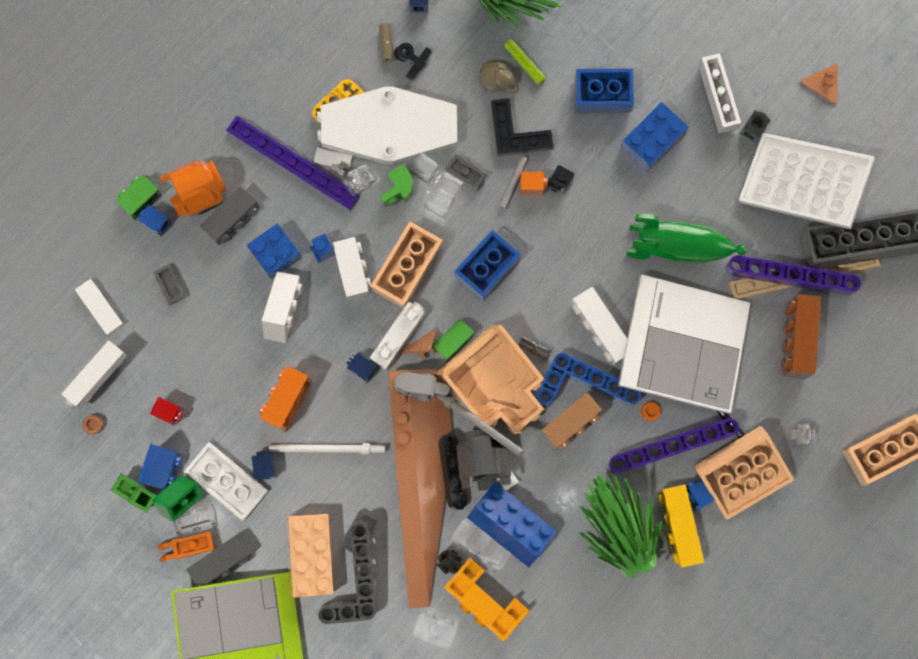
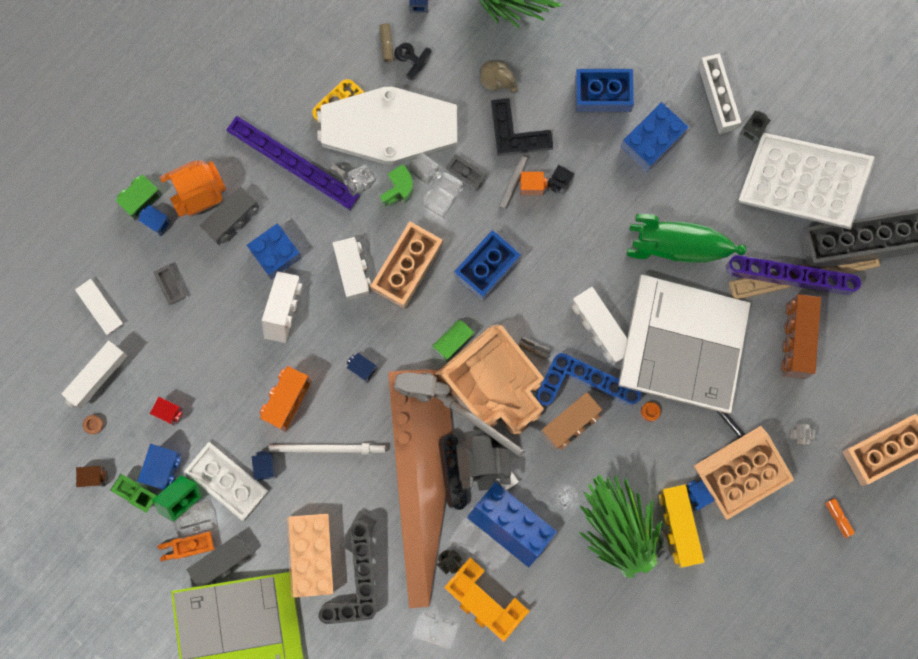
(91, 477): none -> reddish brown brick
(321, 248): blue brick -> none
(329, 157): white sticker -> none
(398, 335): white brick -> none
(421, 345): nougat piece -> none
(525, 62): lime axle -> none
(680, 439): dark purple beam -> none
(824, 83): nougat piece -> none
(841, 521): none -> orange piece

